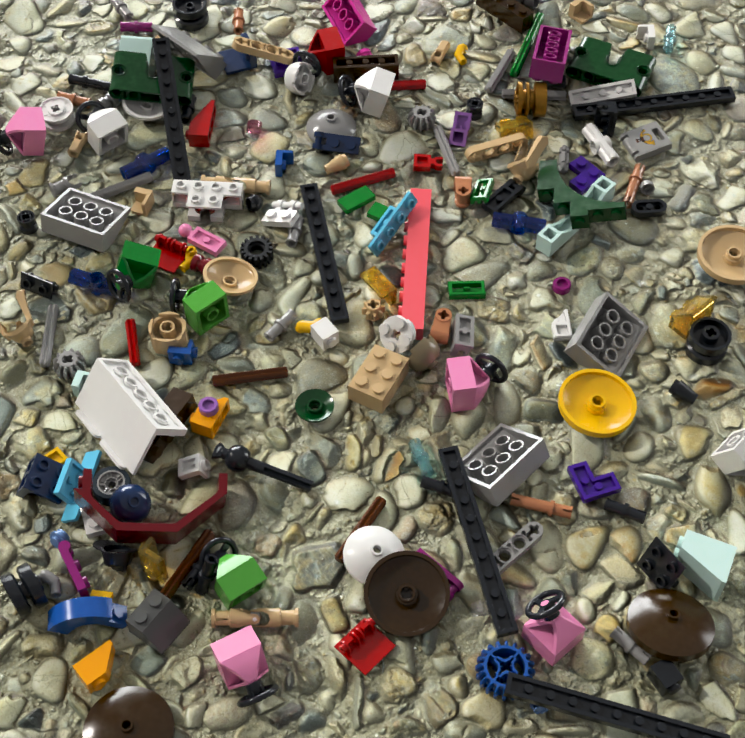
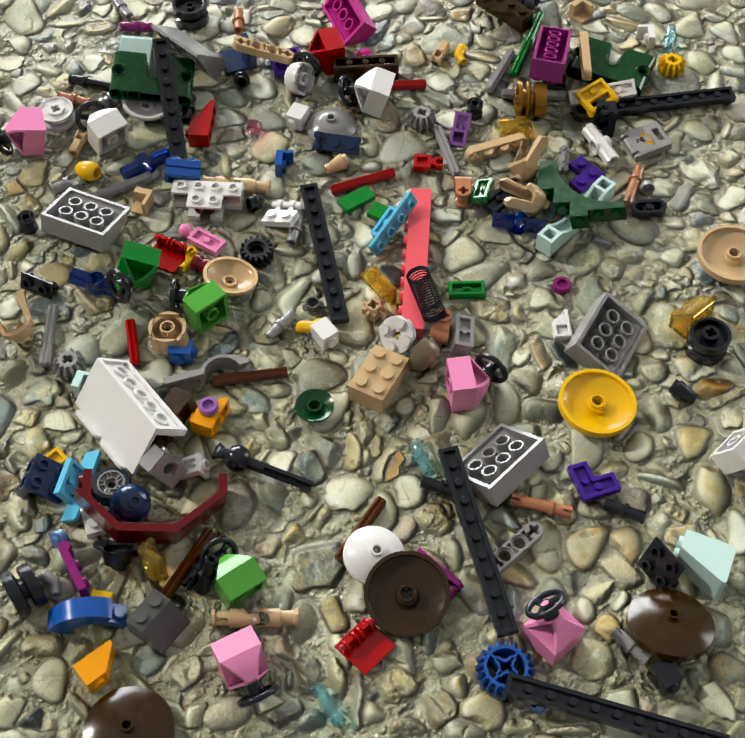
(88, 170): none -> yellow animal
(163, 466): none -> light grey brick
(182, 169): none -> blue brick
(199, 376): none -> light grey piece
(241, 79): none -> black plate
(297, 116): none -> white brick
(313, 301): none -> dark grey plate
(328, 704): none -> clear light blue pin
(426, 278): none -> black piece
(532, 196): none -> tan piece
(584, 54): none -> tan beam
(594, 92): none -> yellow plate
(671, 65): none -> yellow gear

